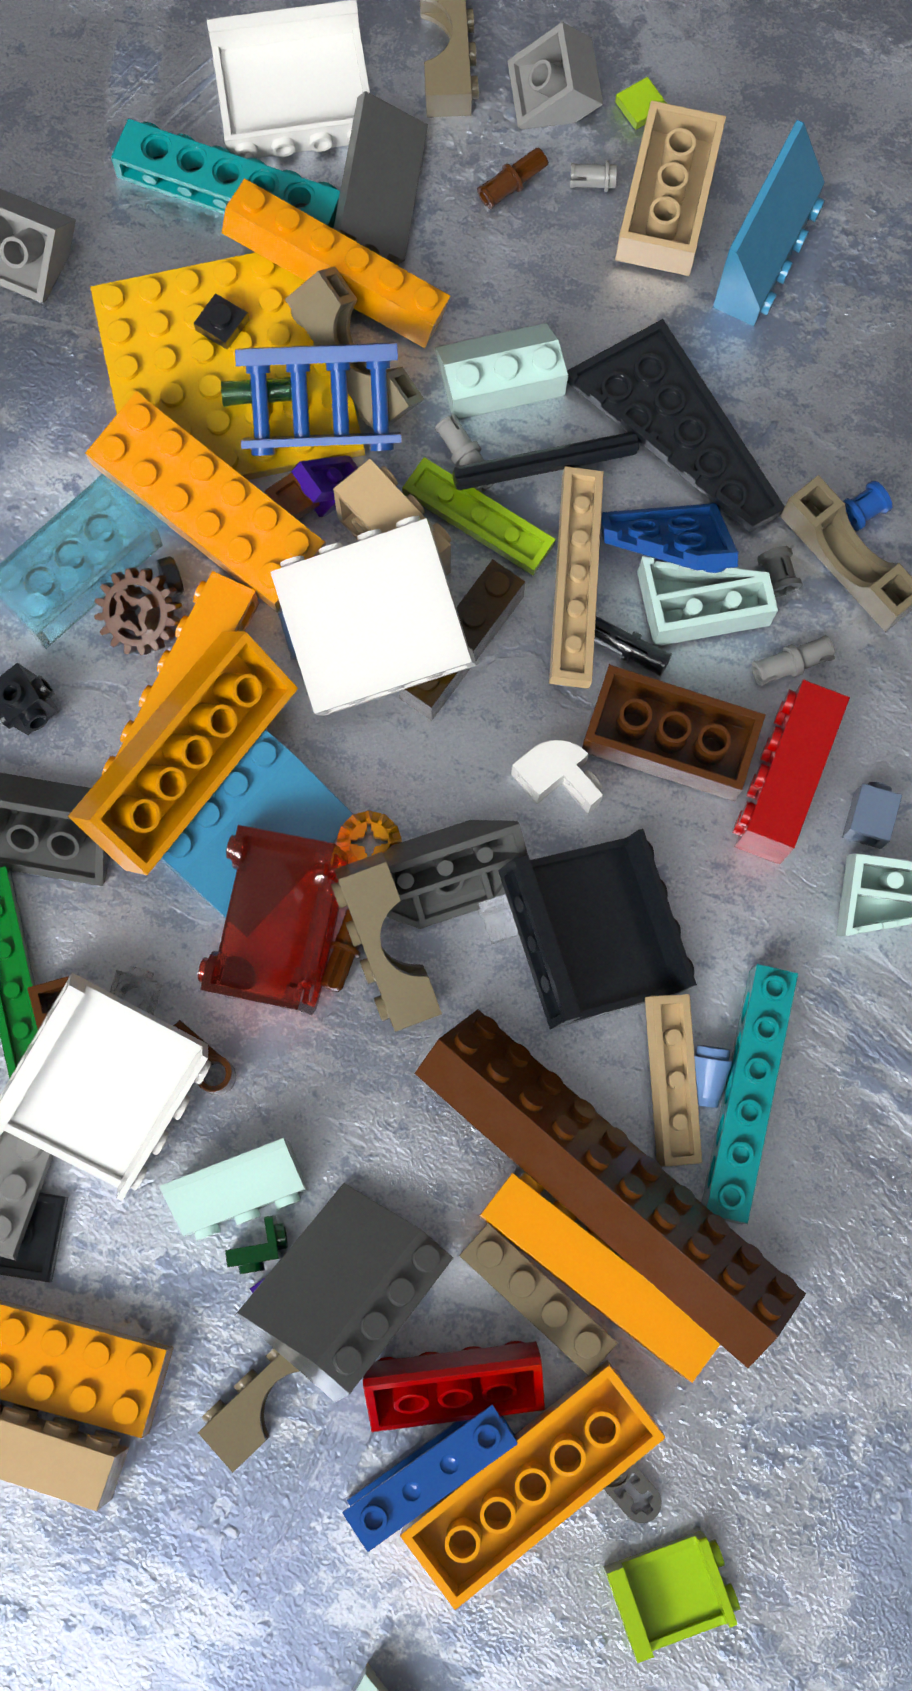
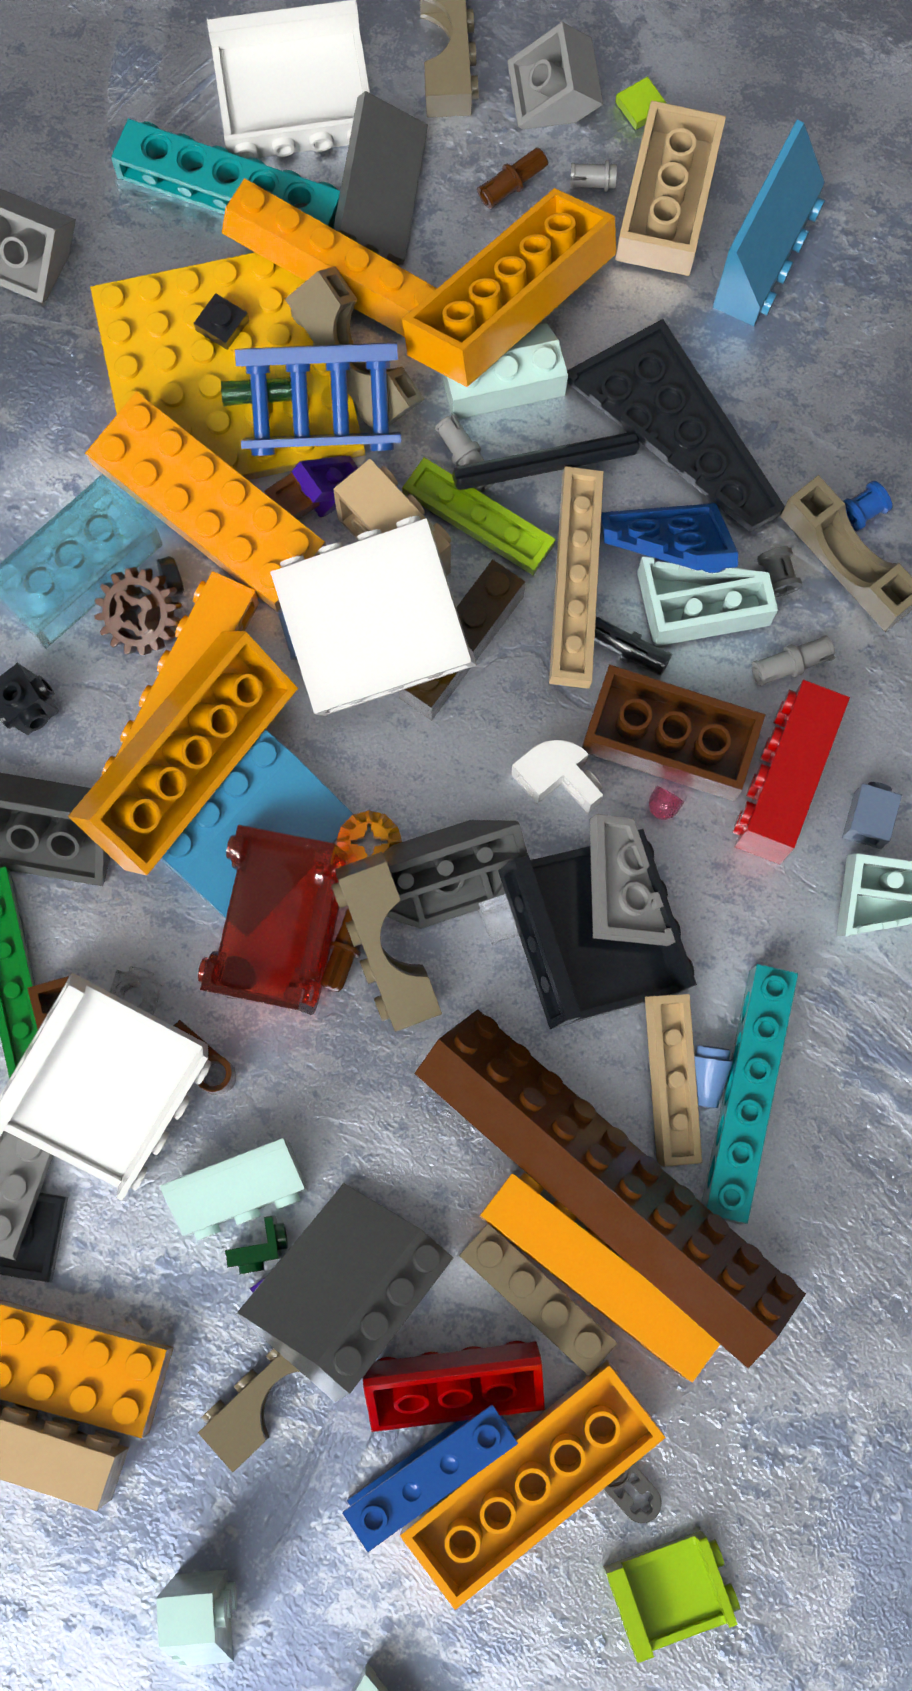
(196, 1618): none -> light aqua wedge
(509, 286): none -> light orange brick
(621, 888): none -> light grey wing
(664, 804): none -> clear pink hinge

